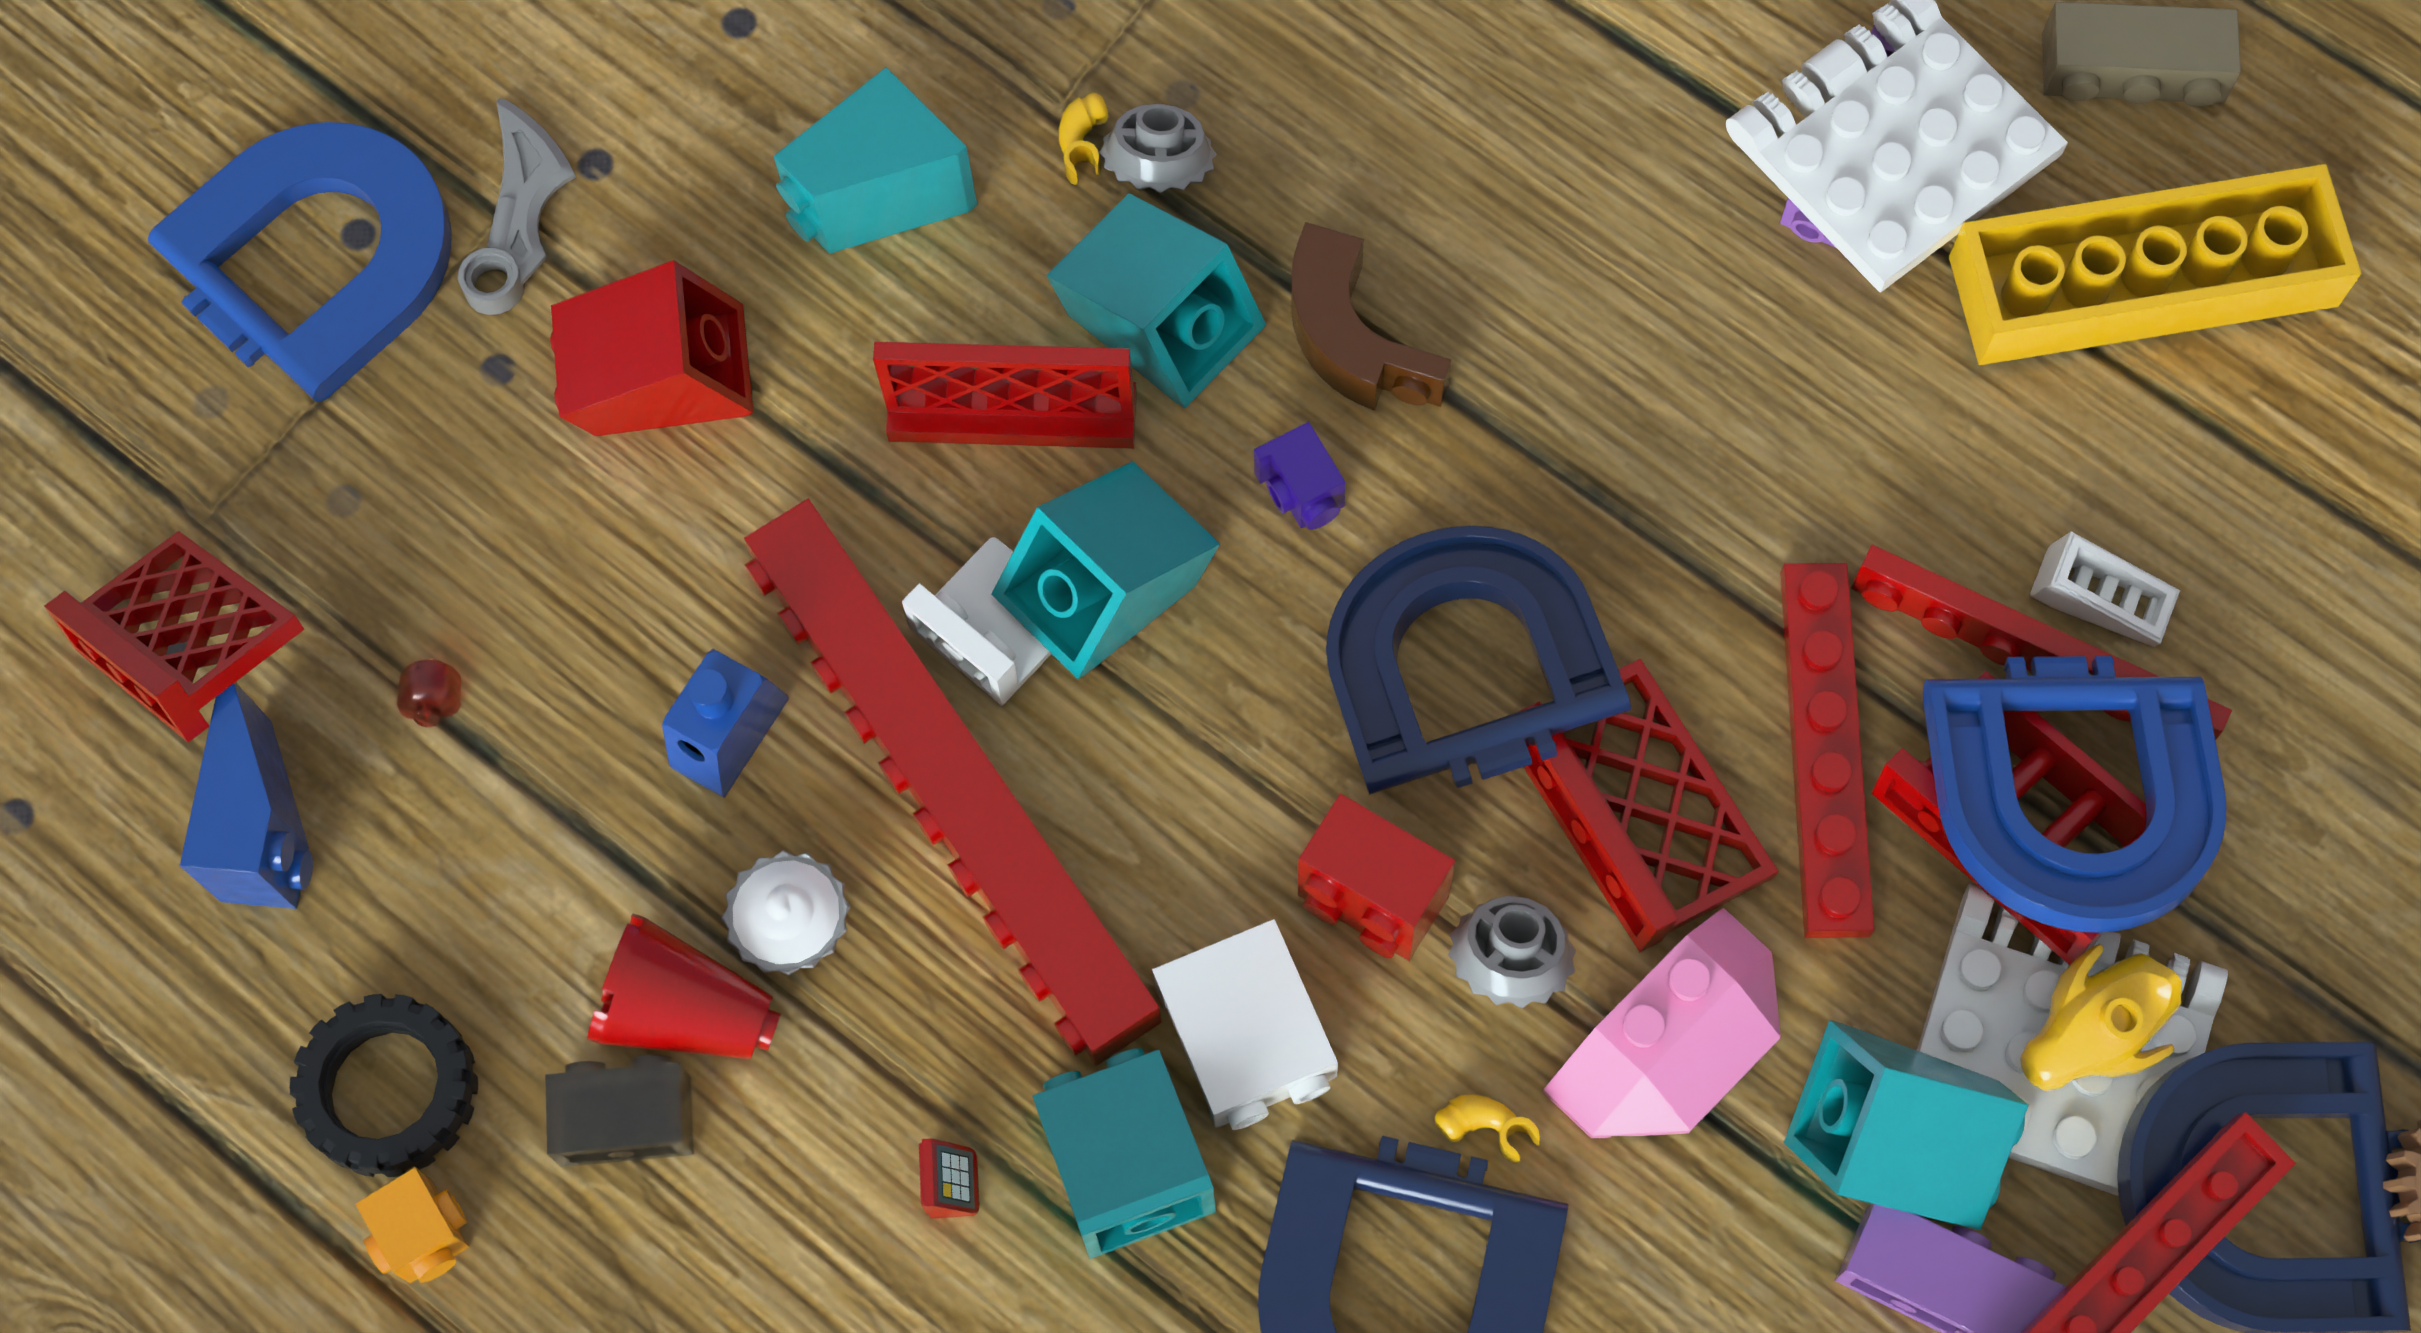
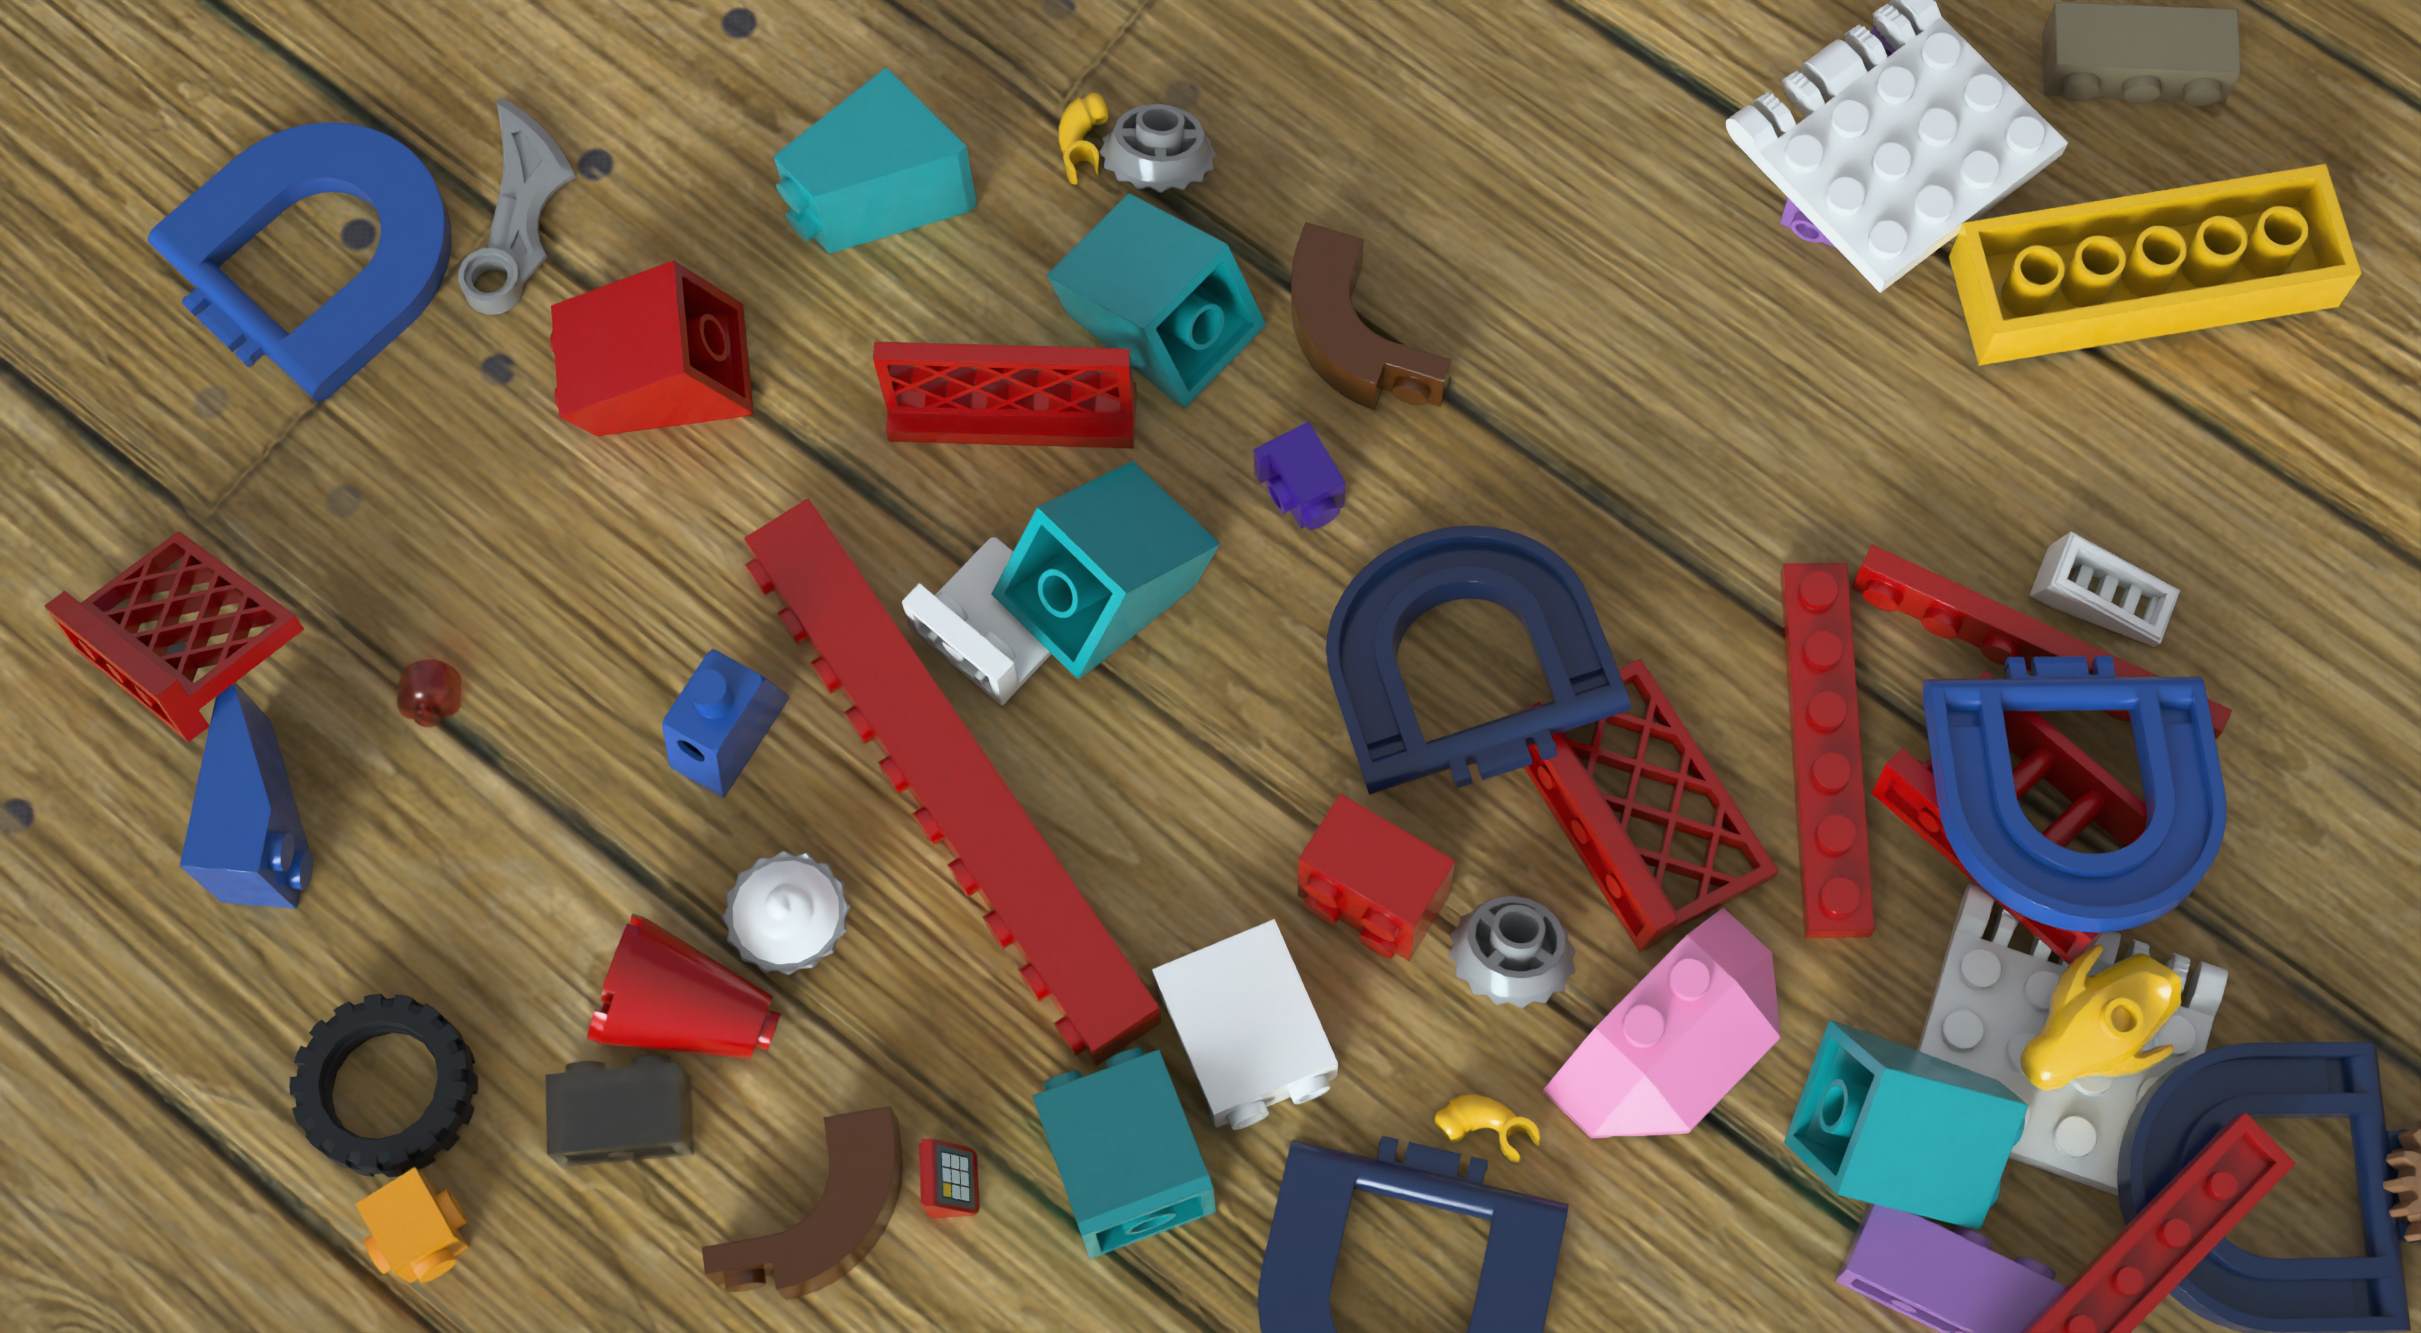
(841, 1227): none -> reddish brown arch

